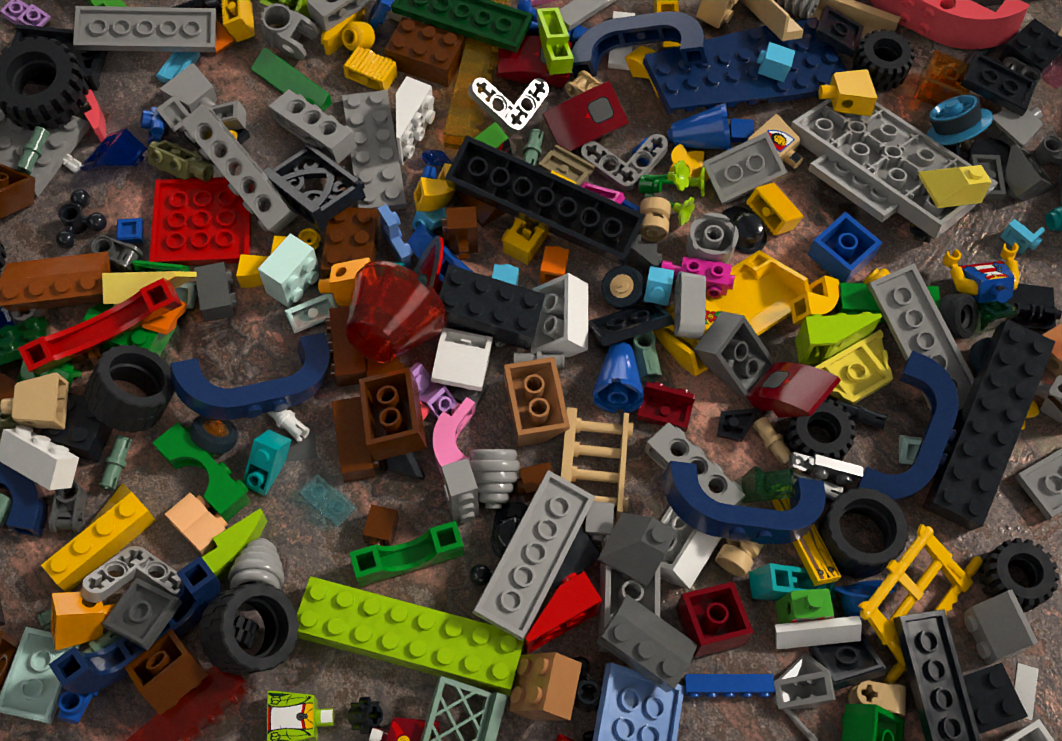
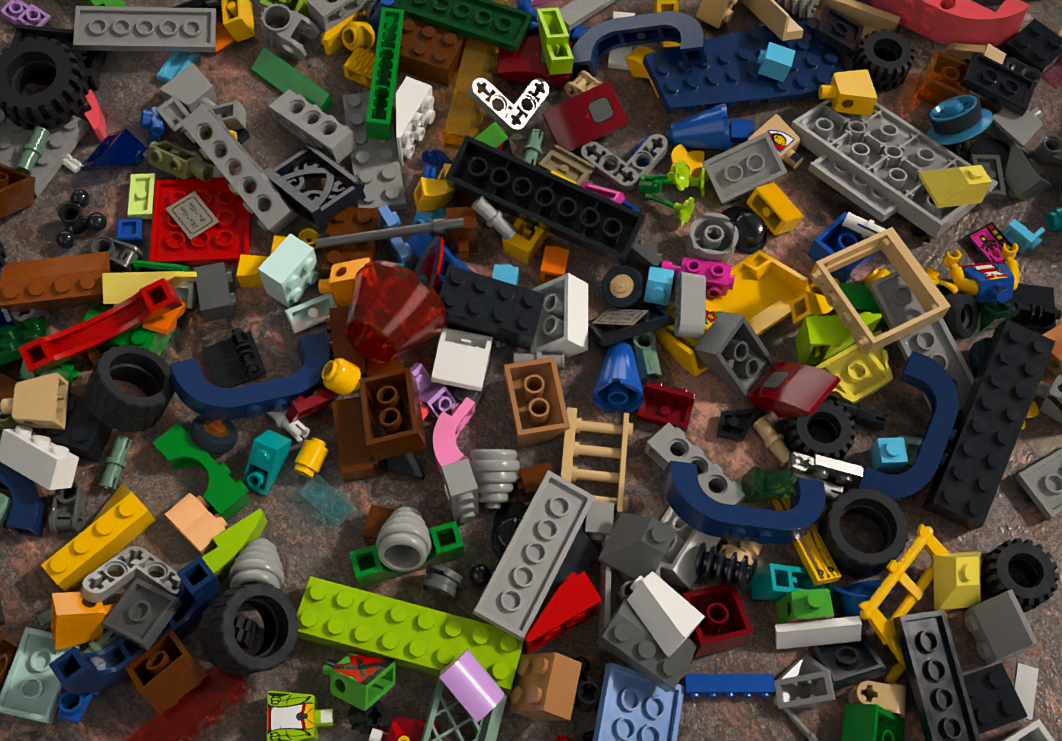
(141, 196): none -> yellowish green plate
(192, 215): none -> clear smoke sticker
(234, 359): none -> black hinge
(303, 407): none -> dark red plate
(310, 457): none -> yellow brick
(341, 376): none -> yellow head
(360, 678): none -> bright green torso
(385, 74): none -> green slope
(404, 540): none -> light grey piece
(438, 226): none -> dark grey bar
(441, 582): none -> dark grey wheel
(471, 685): none -> lavender brick
(494, 218): none -> light grey pin
(620, 316): none -> clear smoke sticker
(656, 220): tan wheel -> none
(663, 612): none -> white slope
(725, 568): none -> black piece
(852, 220): none -> white pin
(888, 455): none -> medium azure brick
(907, 267): none -> tan window
(933, 274): none -> yellow plate
(957, 580): none -> light yellow slope
(965, 51): none -> tan piece
(989, 242): none -> piece

